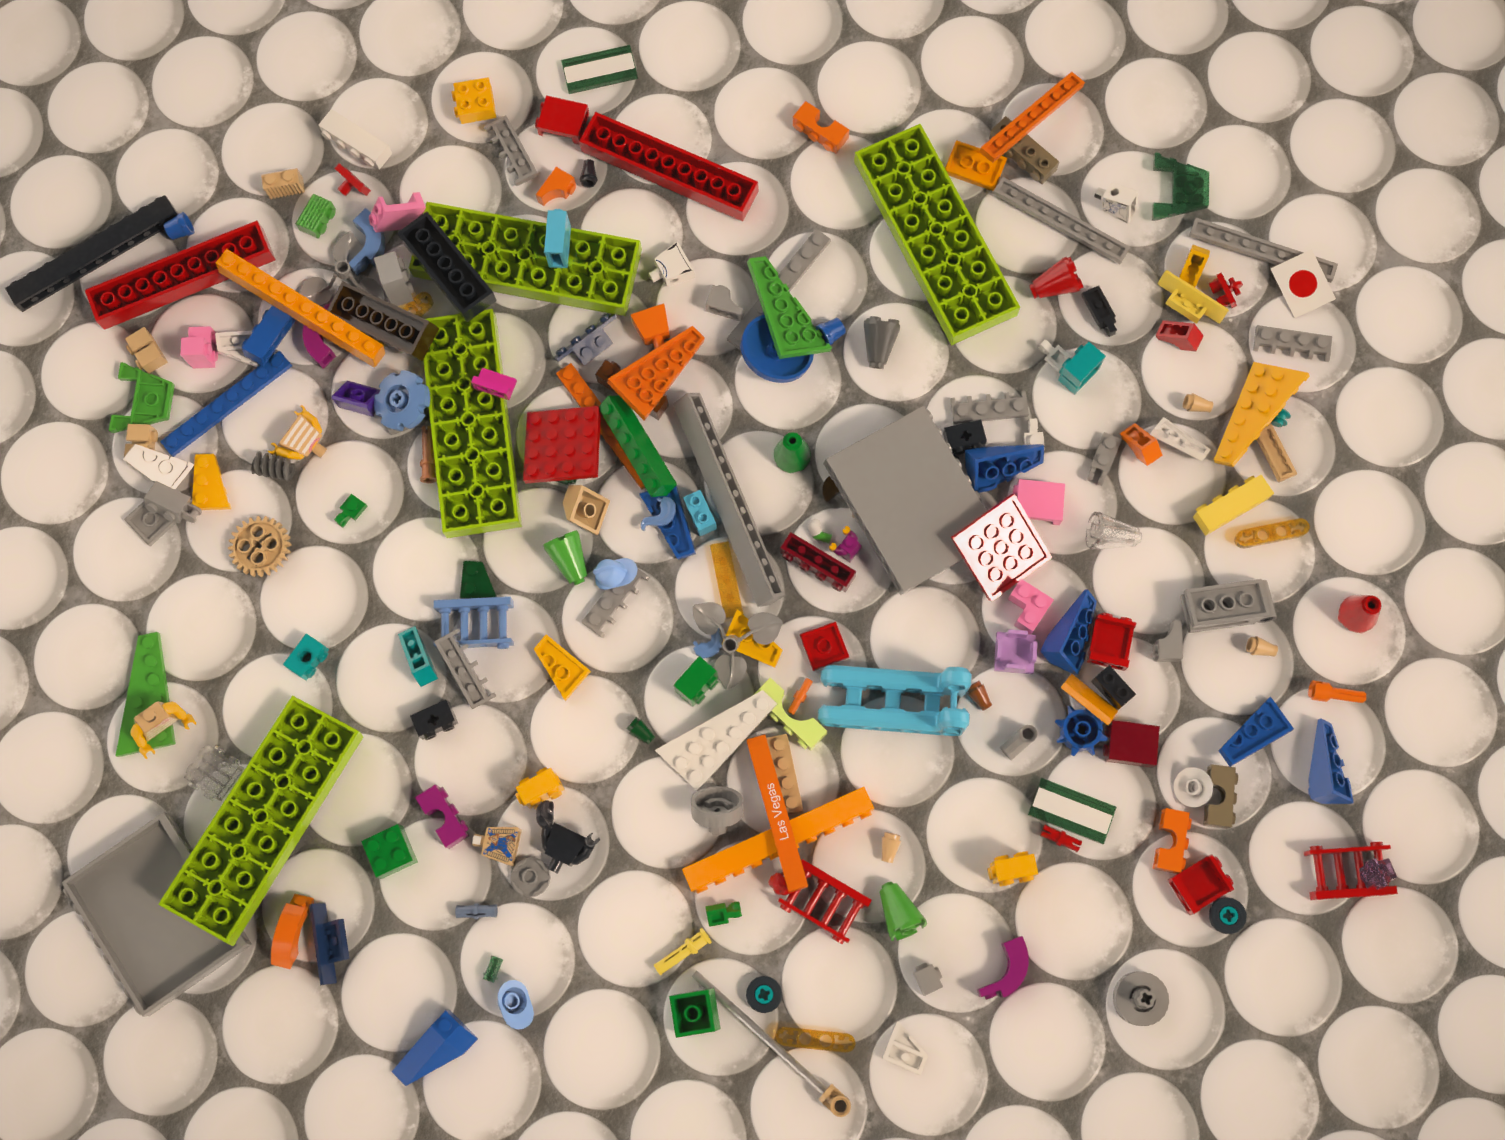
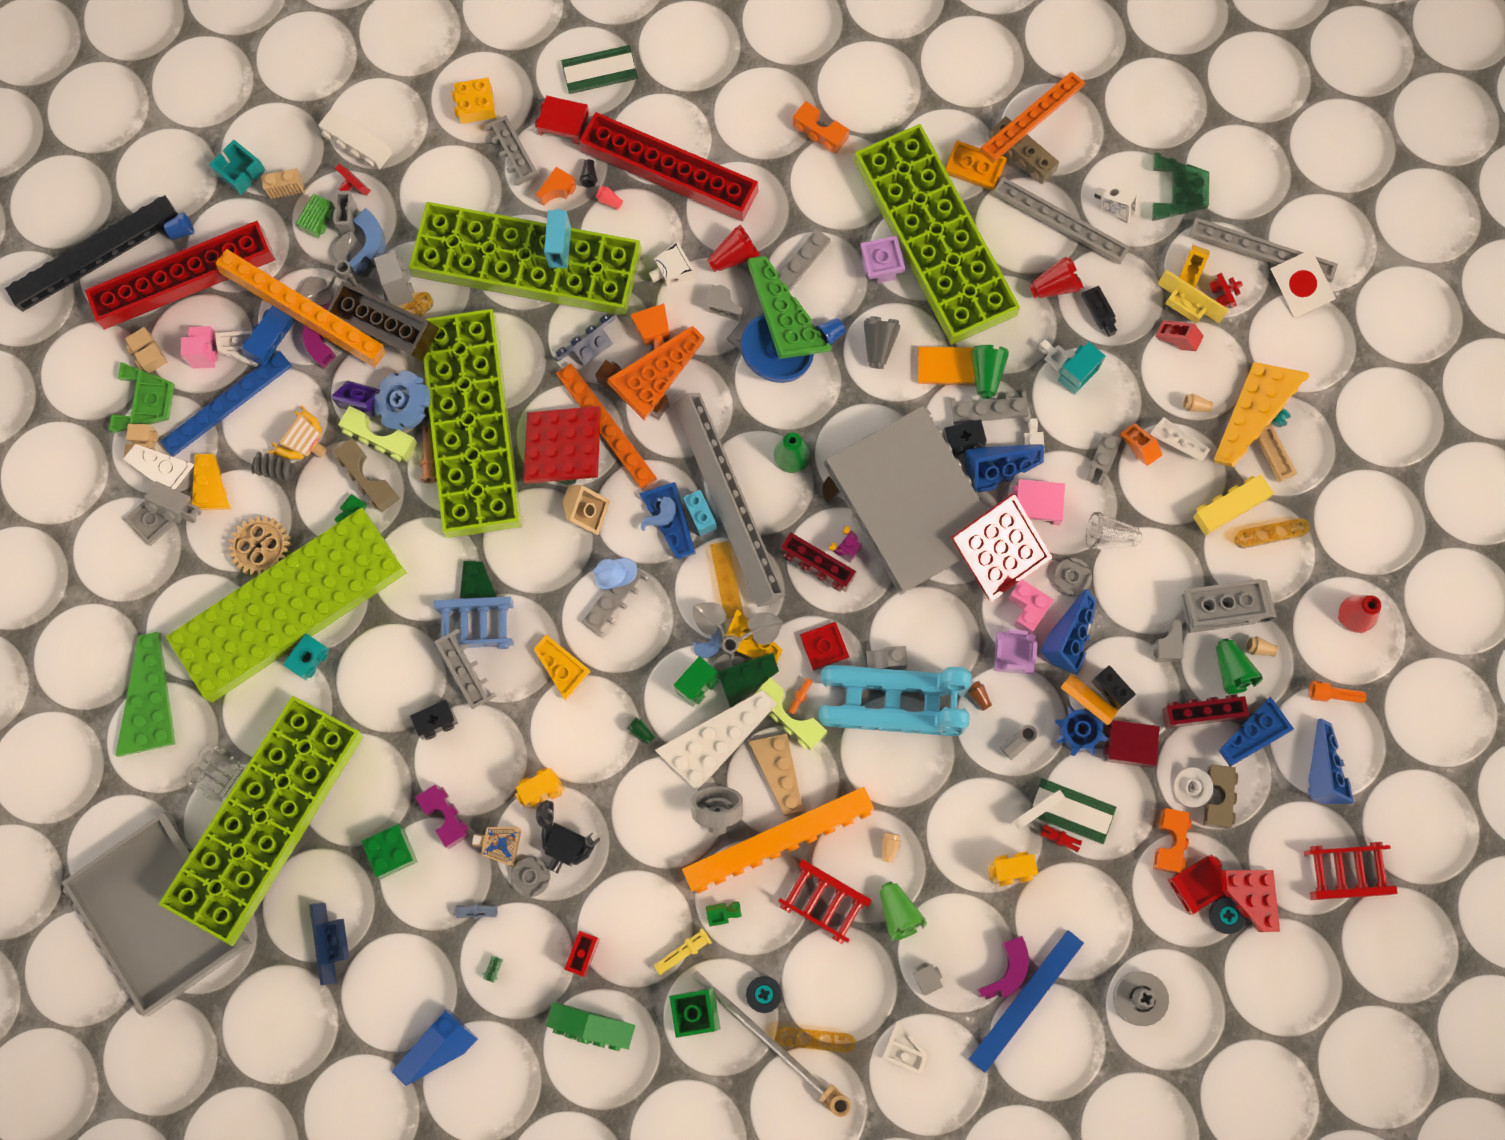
(154, 721): torso -> none
(241, 168): none -> teal piece
(284, 604): none -> lime brick
(288, 929): orange arch -> none
(344, 212): none -> light grey brick
(353, 458): none -> dark tan arch
(396, 216): bright pink panel -> none
(397, 444): none -> yellowish green arch
(417, 656): teal slope -> none
(447, 266): black brick -> none
(494, 383): dark pink panel -> none
(515, 1004): light blue piece -> none
(568, 556): bright green cone -> none
(582, 954): none -> red brick
(590, 1027): none -> green brick
(608, 197): none -> coral cone
(637, 446): green brick -> none
(733, 250): none -> red cone
(747, 676): none -> dark green wing
(777, 813): orange tile -> none
(779, 884): red piece -> none
(817, 533): arm -> none
(882, 259): none -> lavender panel
(888, 658): none -> light grey arch
(945, 365): none -> light orange tile
(988, 368): none -> green cone
(1026, 1001): none -> blue tile
(1039, 809): none -> white beam
(1072, 577): none -> light grey tile
(1111, 641): red panel -> none
(1205, 712): none -> dark red brick
(1236, 668): none -> green cone
(1254, 896): none -> plate
(1292, 341): light grey hinge -> none
(1377, 873): brick -> none

